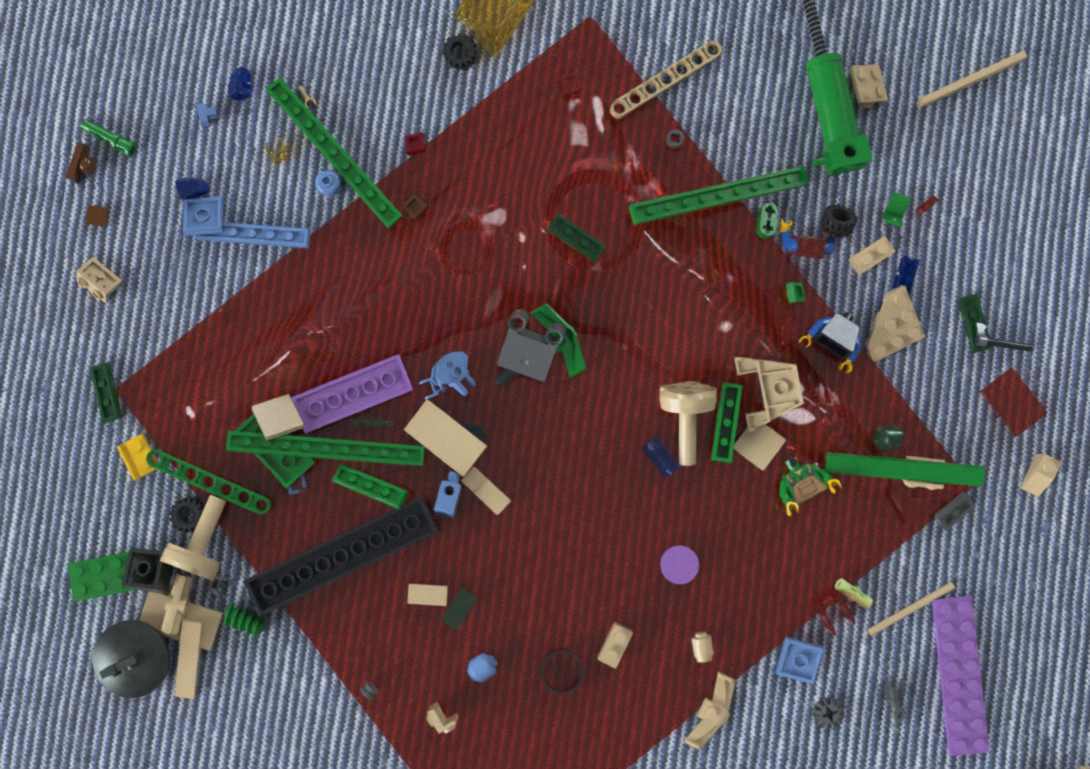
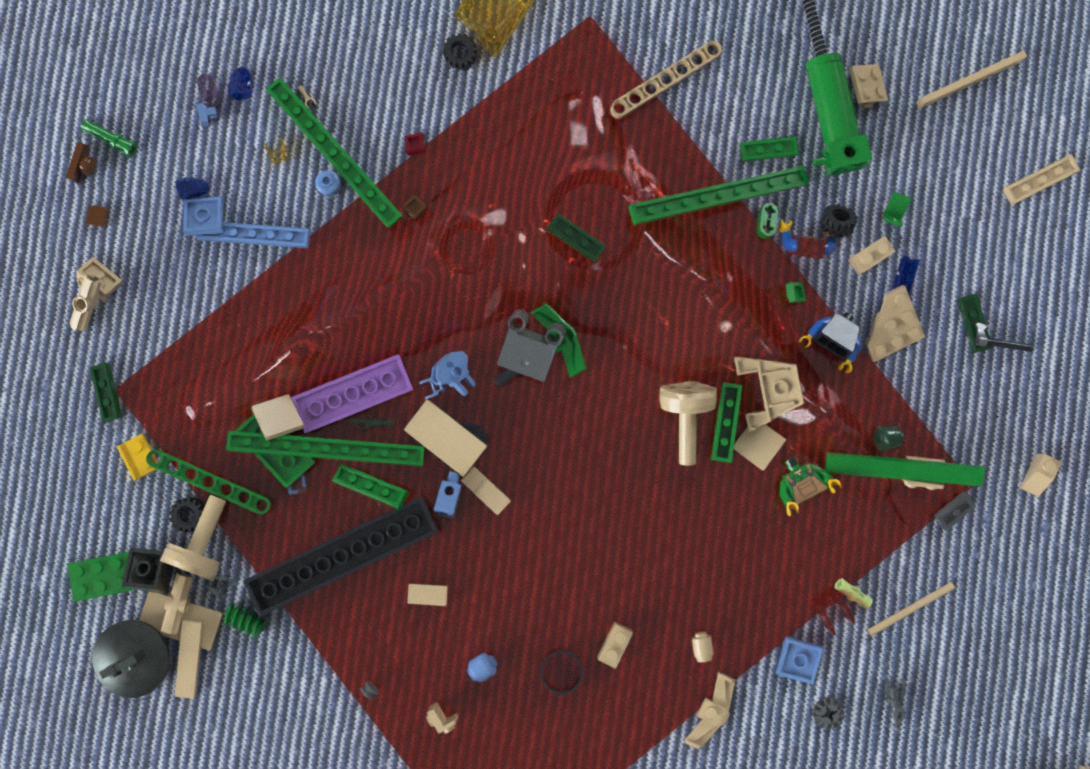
(85, 302): none -> tan piece
(213, 90): none -> clear purple beam
(459, 608): clear green tile -> none
(660, 457): clear blue hinge -> none
(674, 144): dark grey bush -> none
(679, 564): medium lavender tile -> none
(769, 149): none -> green tile
(926, 205): clear red tile -> none
(960, 675): medium lavender plate -> none
(1013, 402): clear red tile -> none
(1041, 179): none -> tan tile

